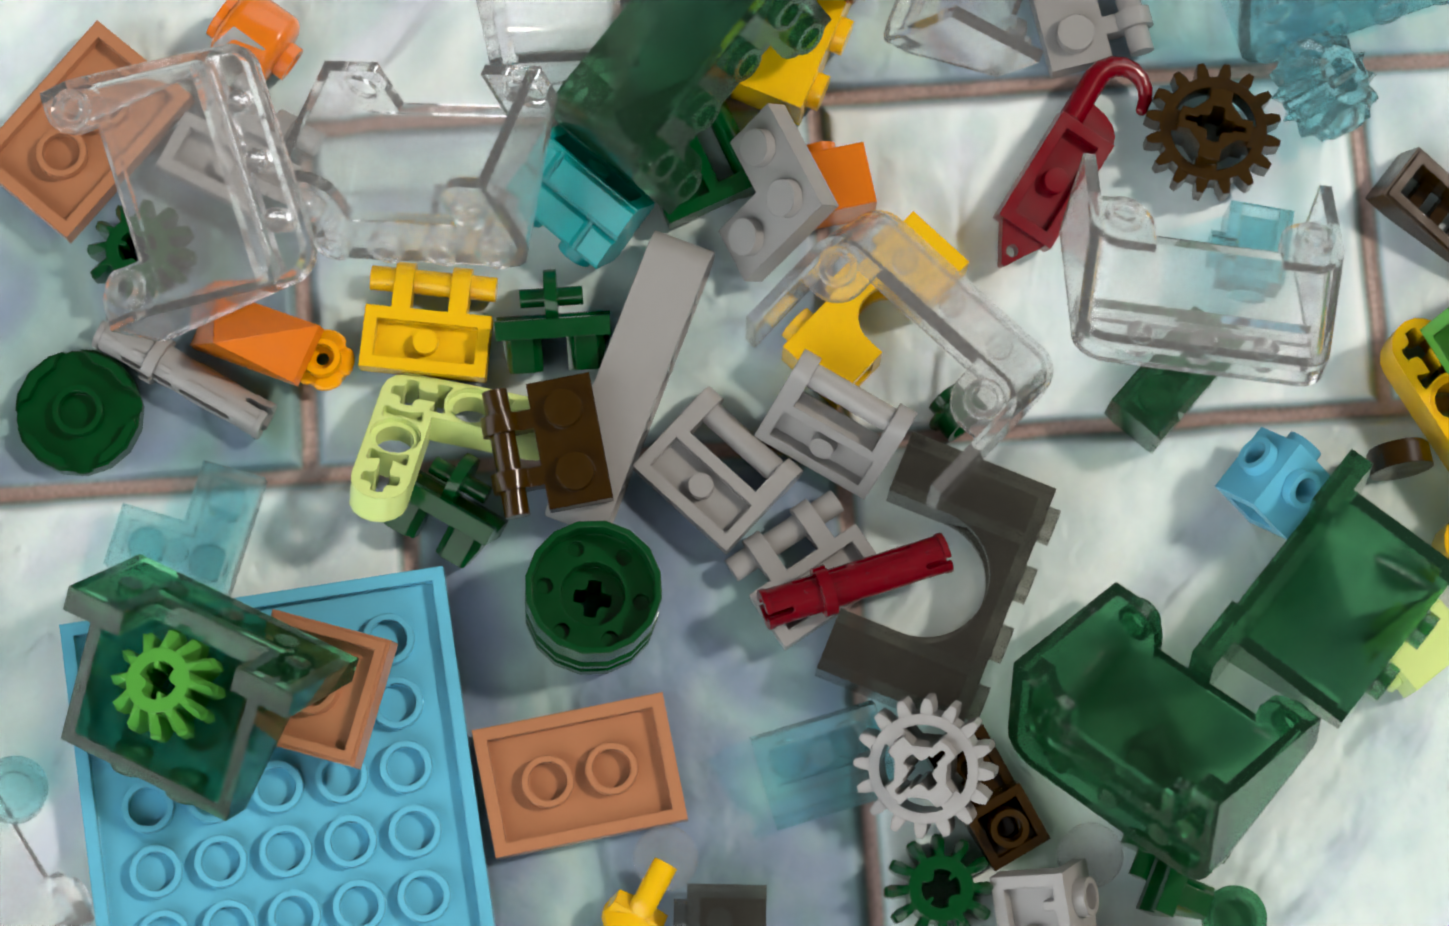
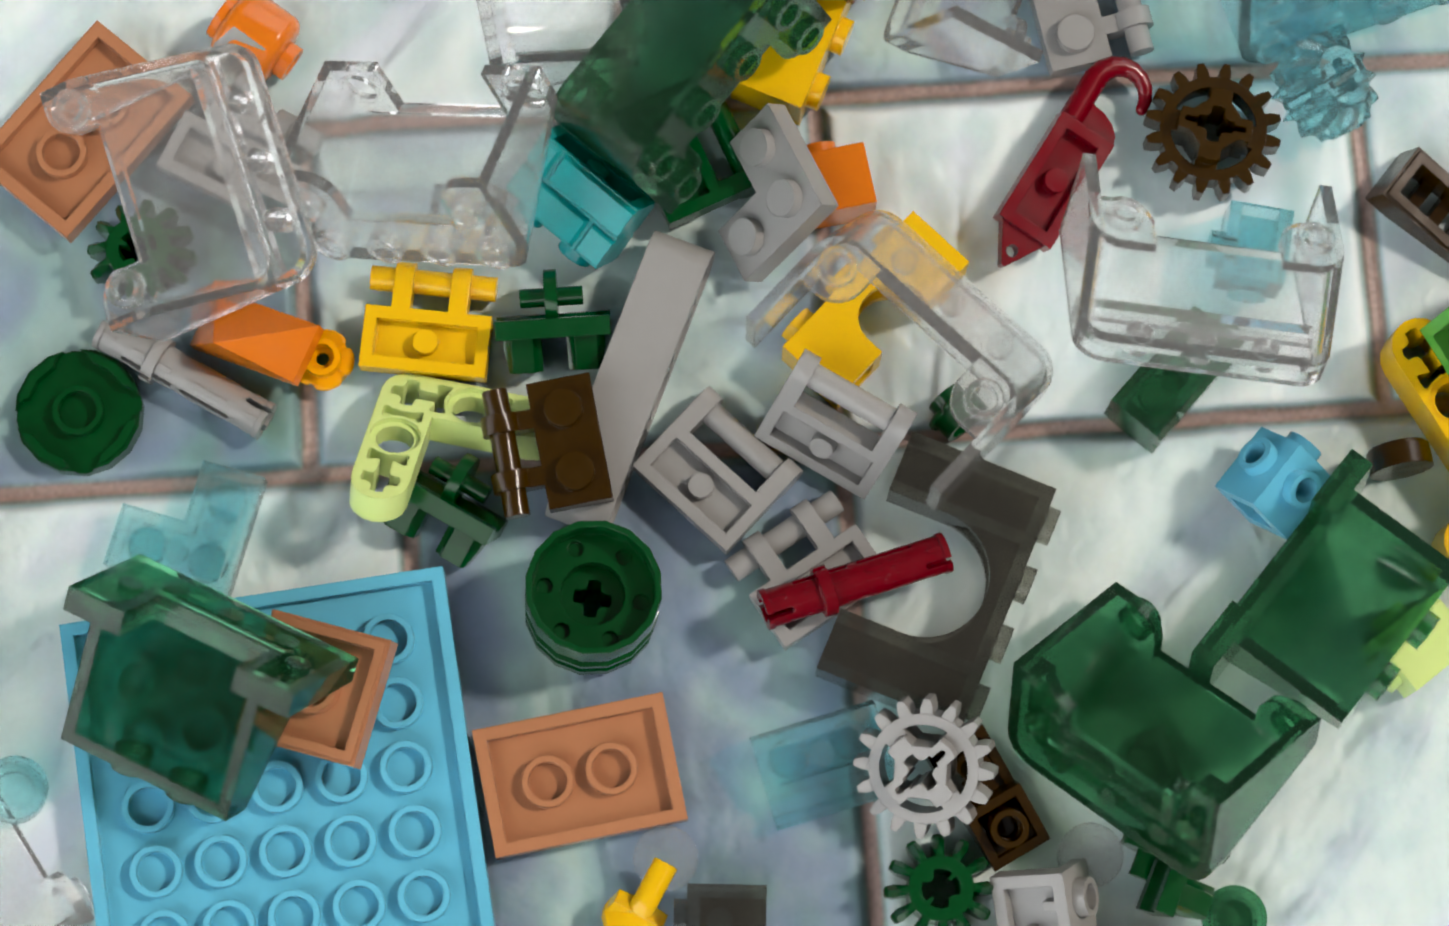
(149, 702): bright green gear -> none

